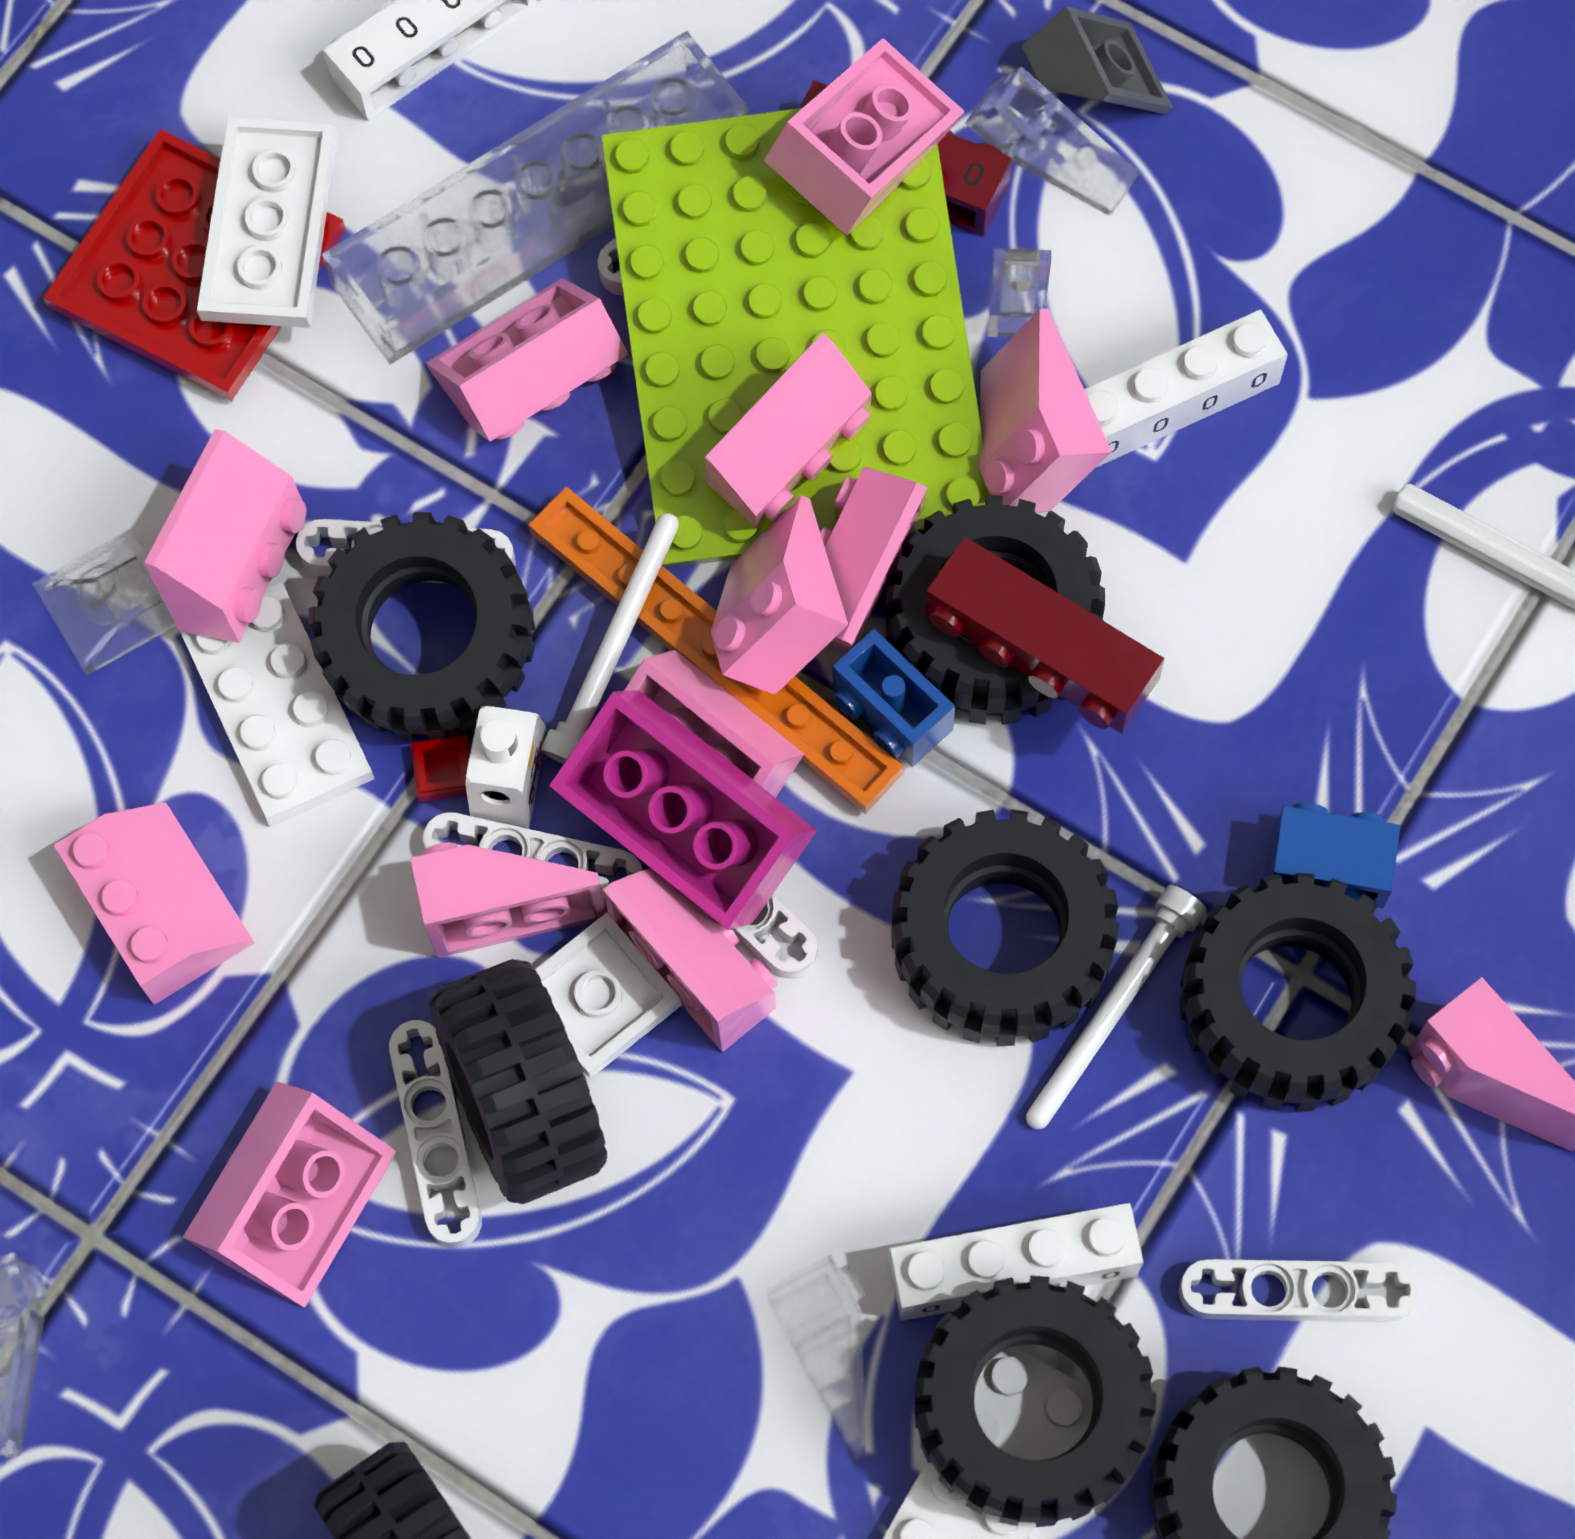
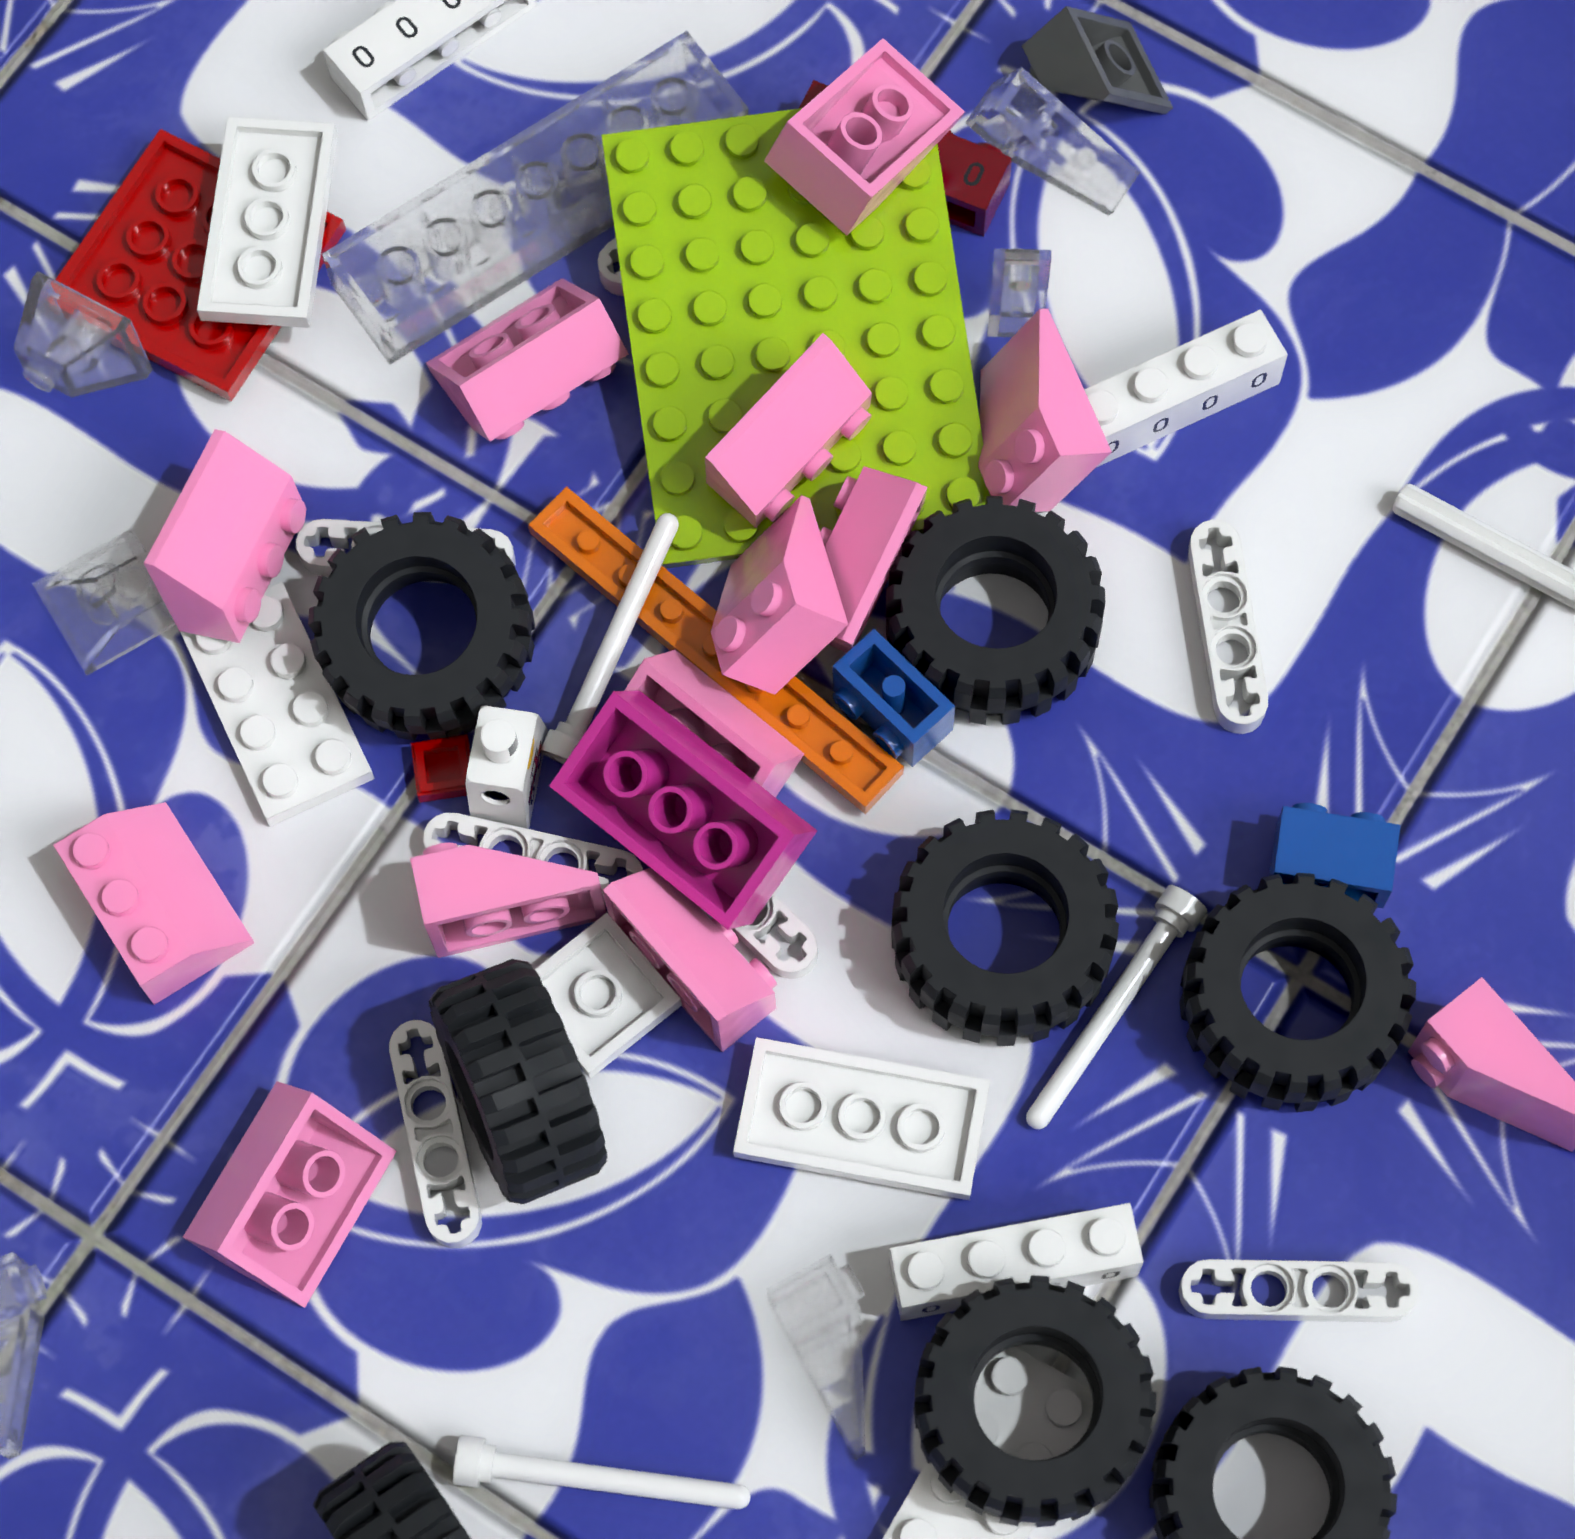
(76, 342): none -> clear slope
(481, 1462): none -> white piece
(862, 1118): none -> white plate
(1042, 636): dark red brick -> none
(1224, 626): none -> white beam

